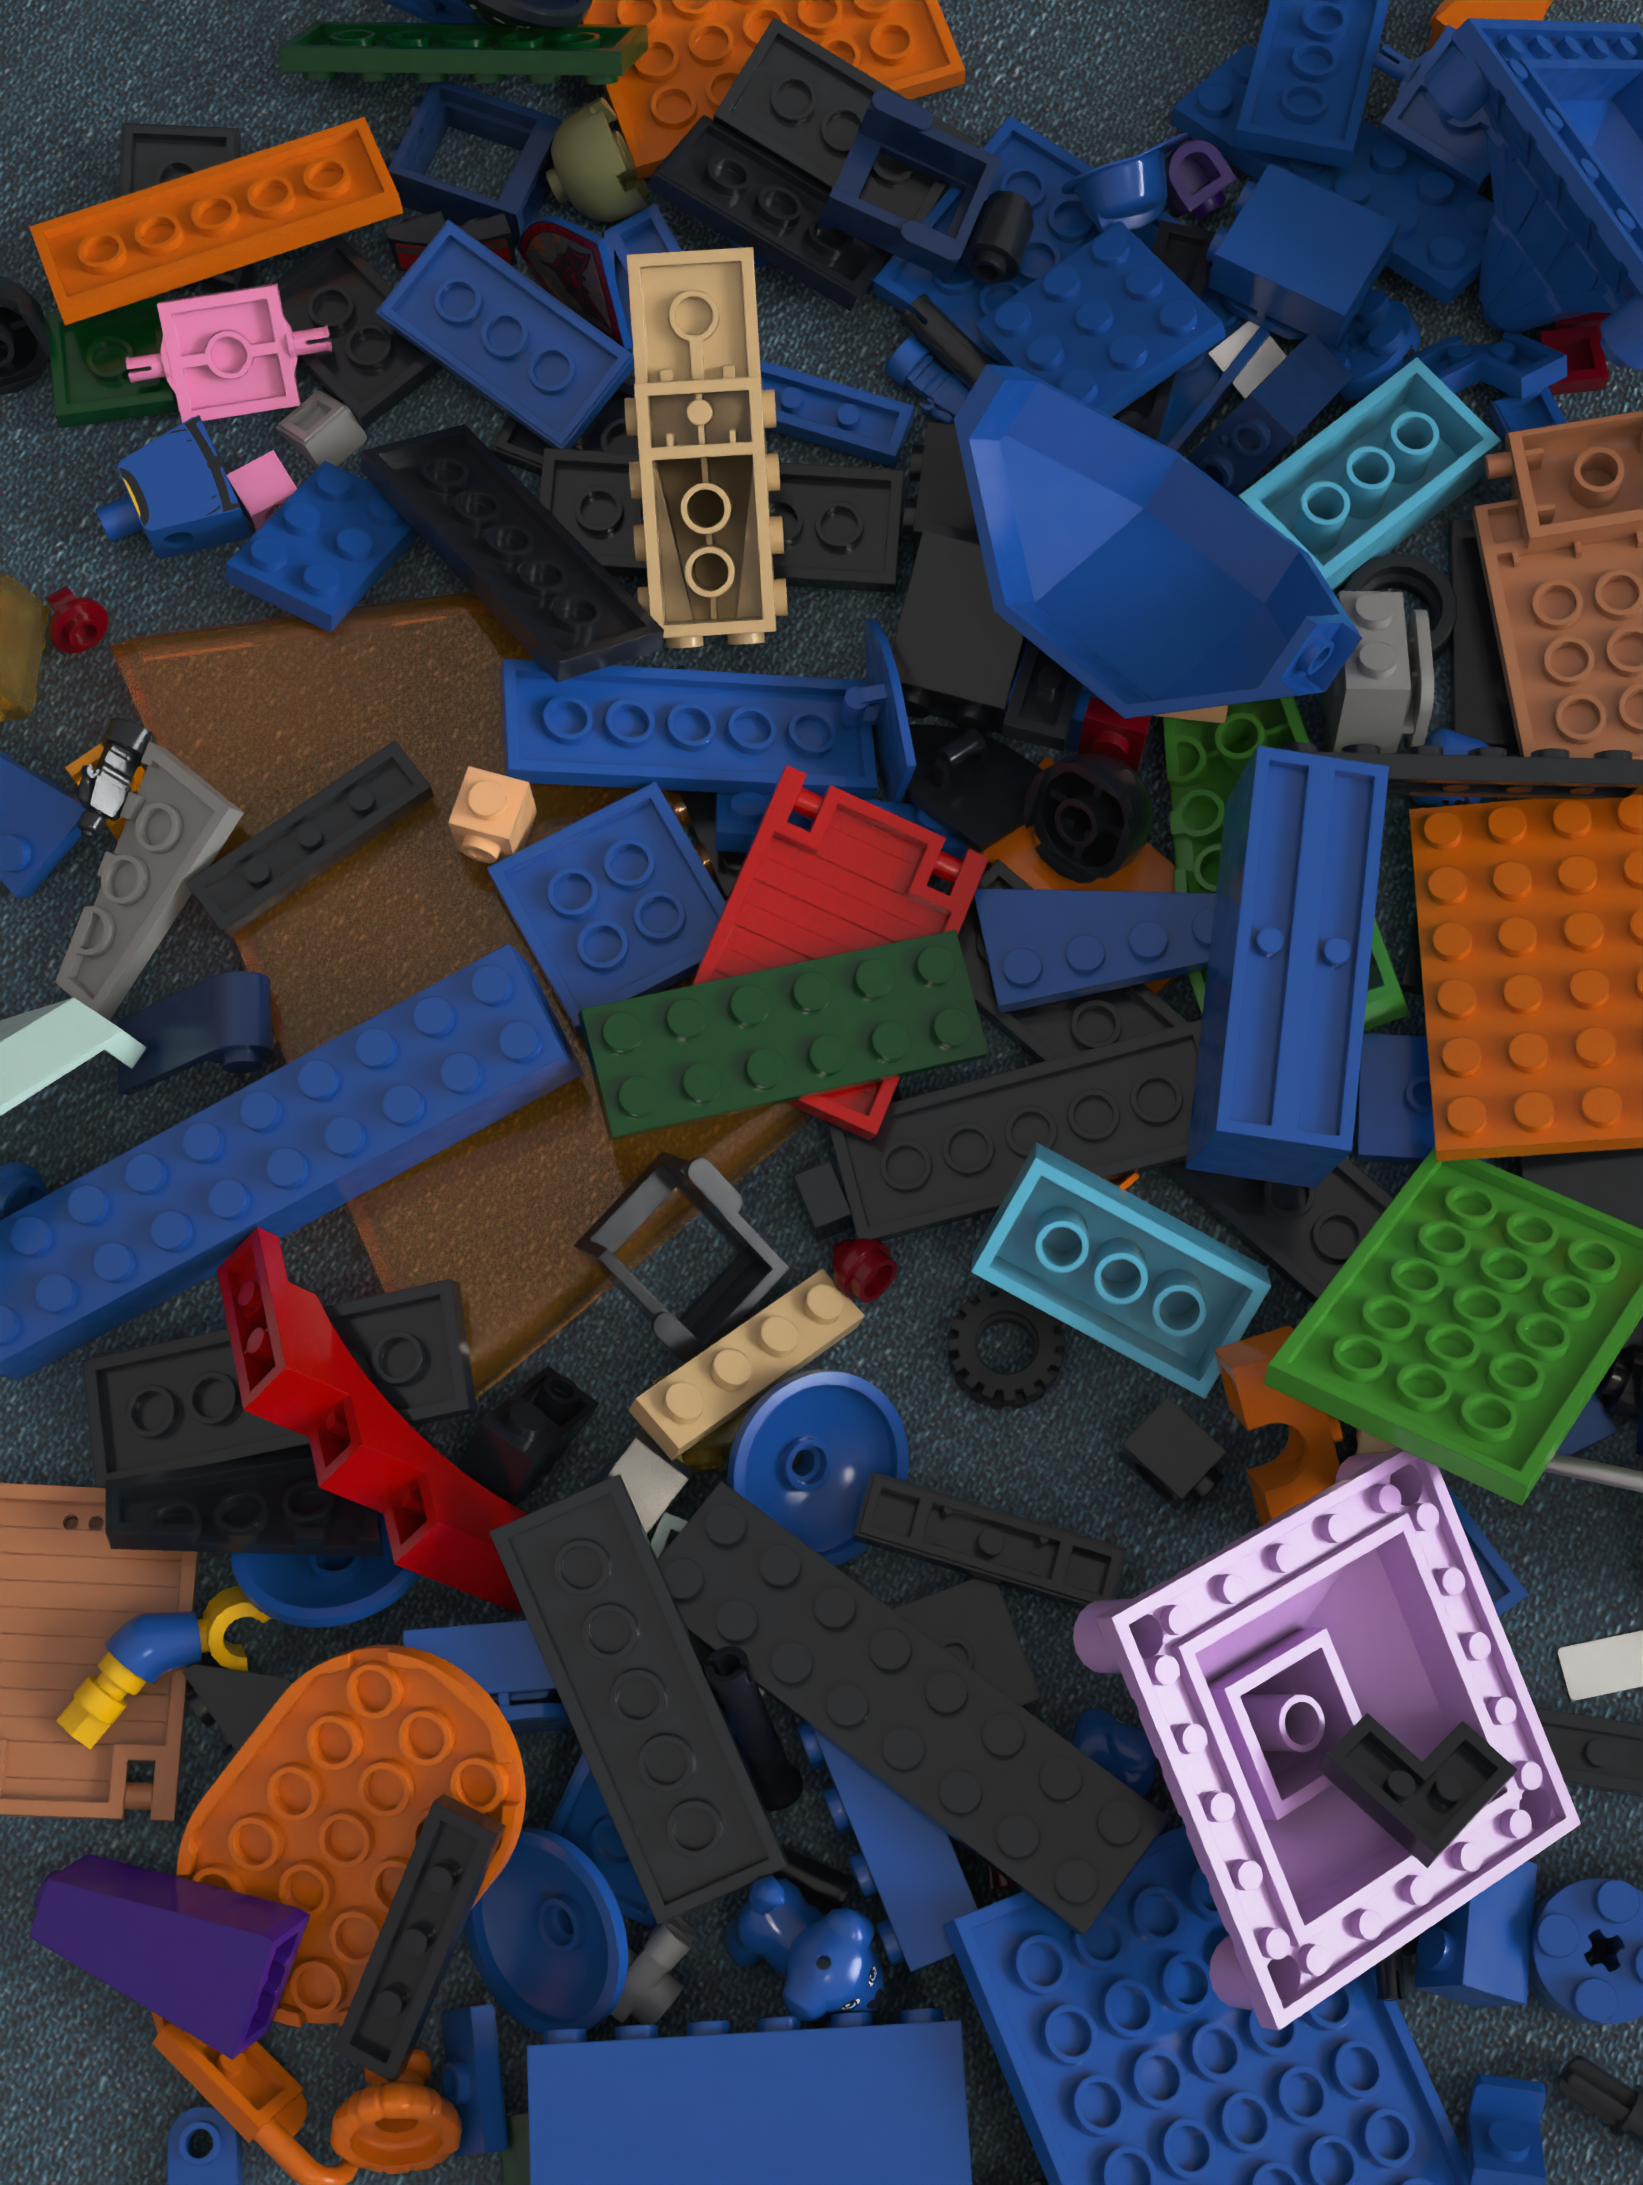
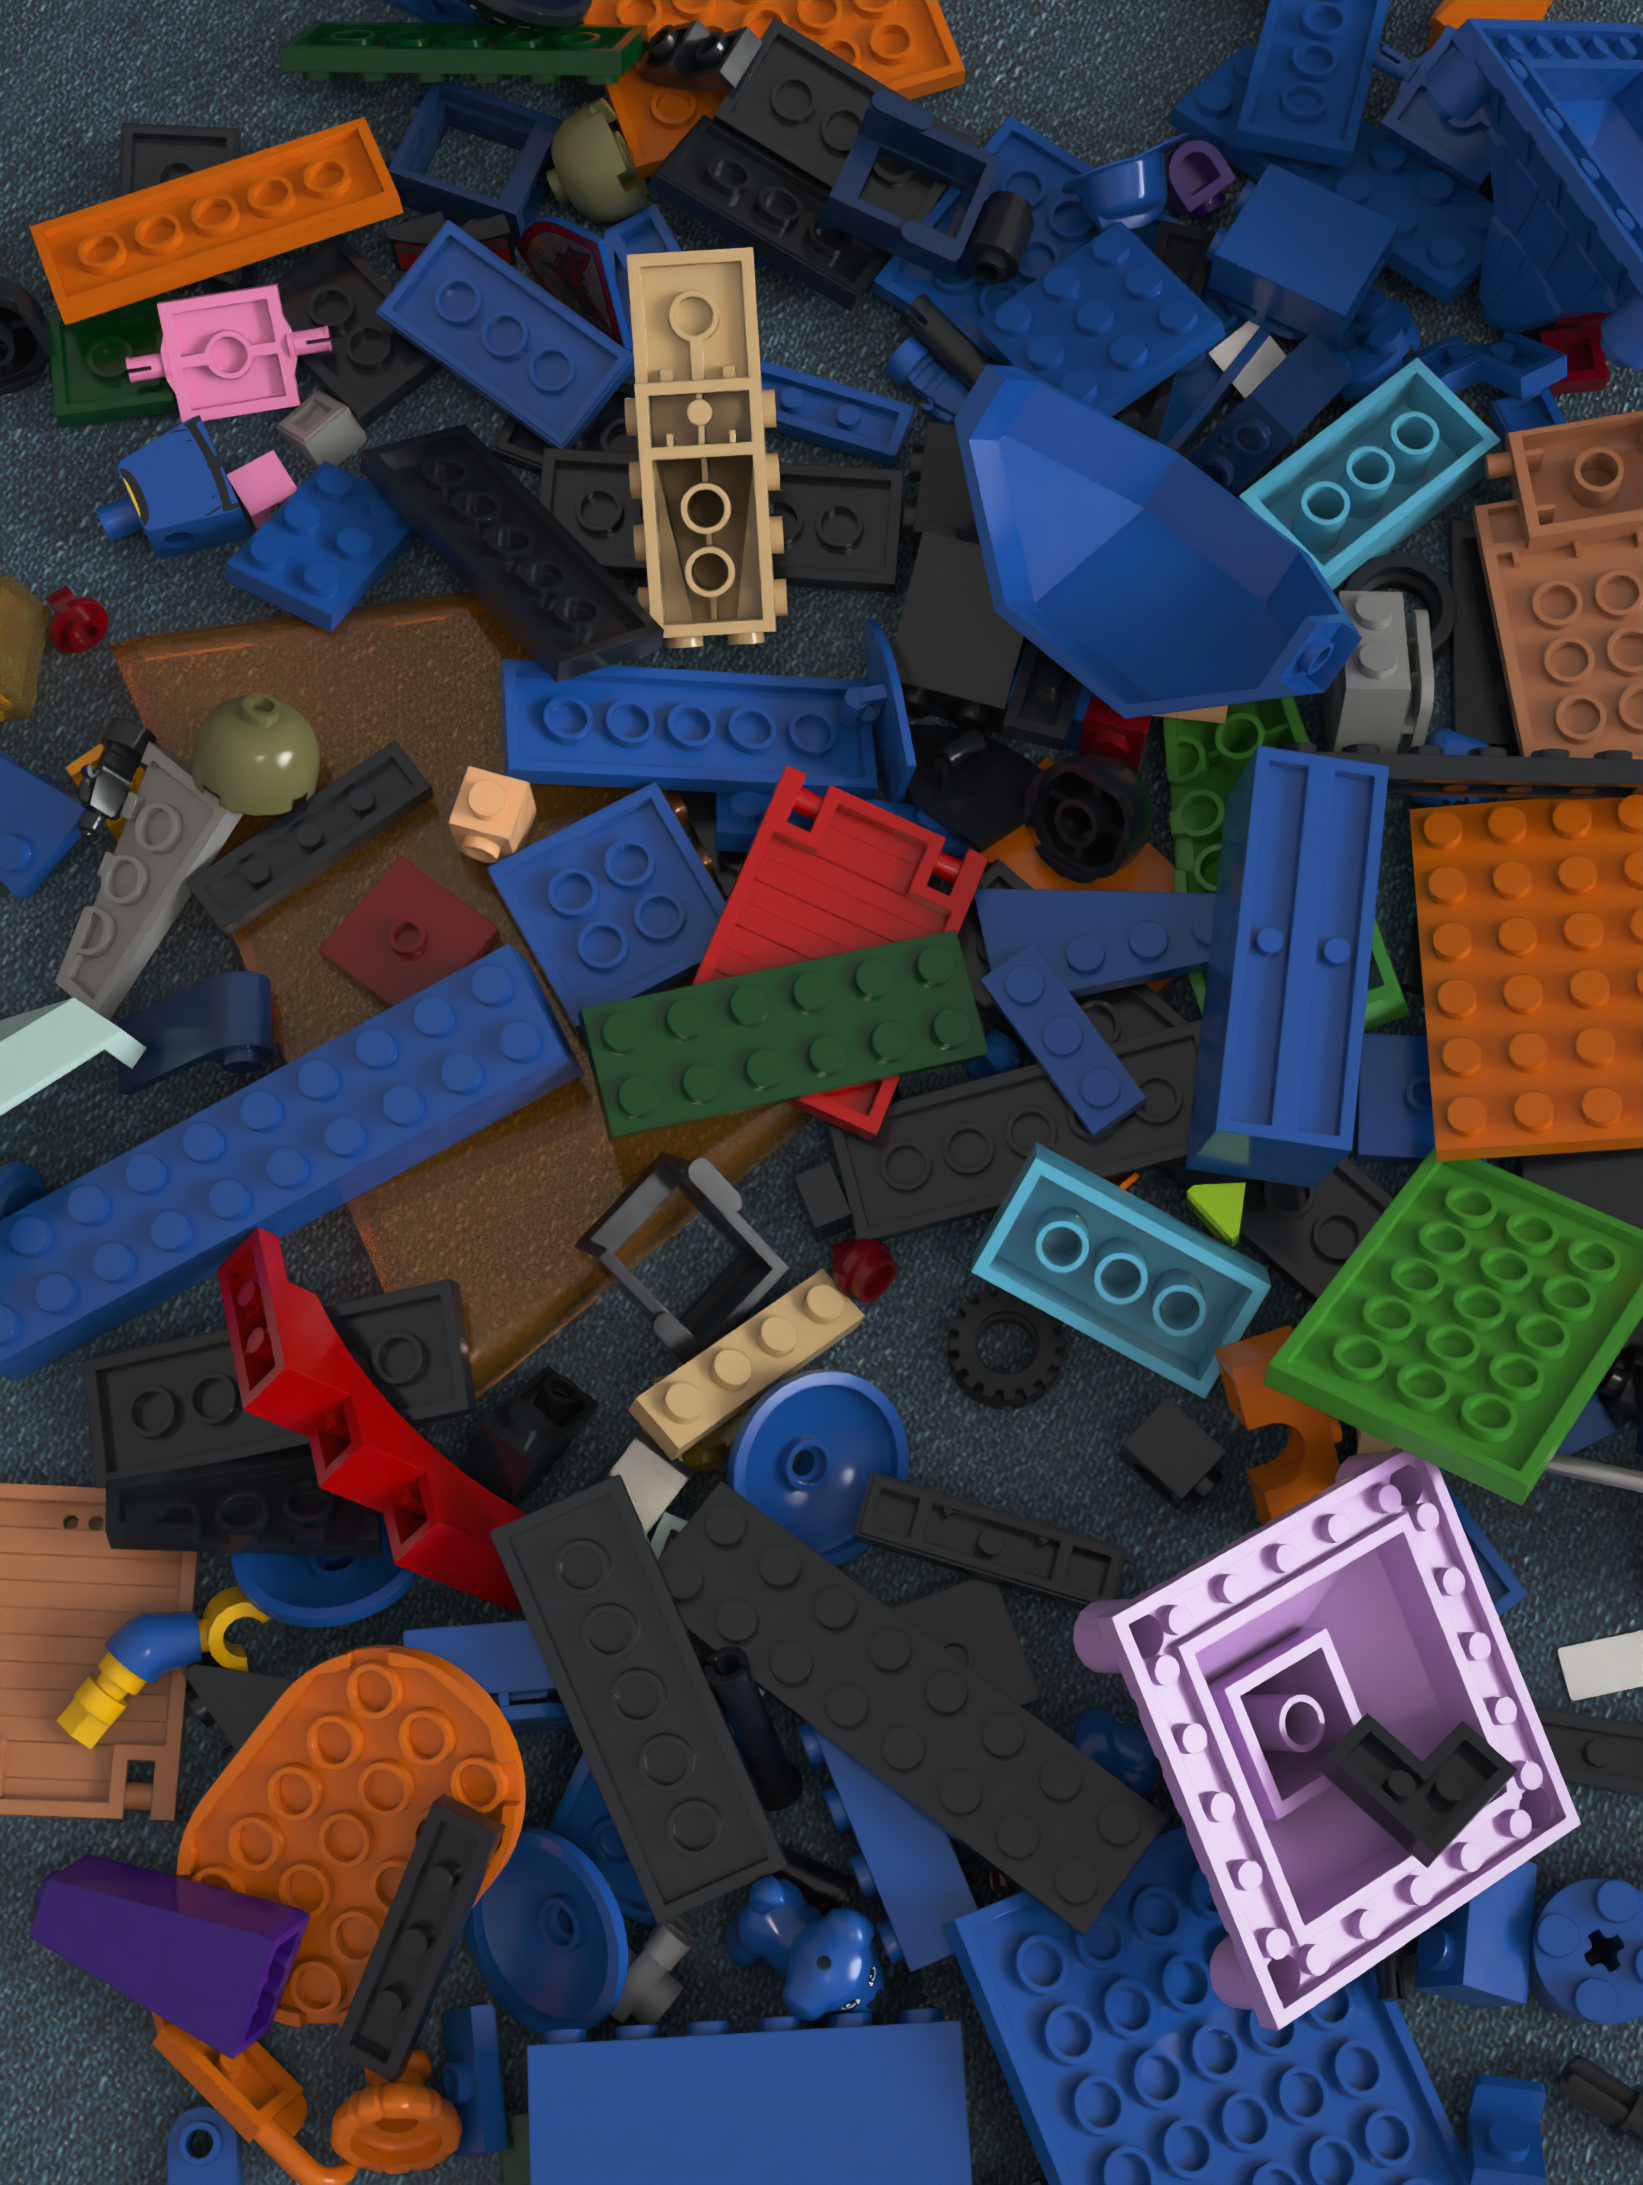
(256, 755): none -> olive cylinder
(407, 936): none -> dark red plate
(697, 60): none -> black slope
(1001, 1058): none -> blue plate
(1063, 1041): none -> blue plate
(1219, 1209): none -> lime slope

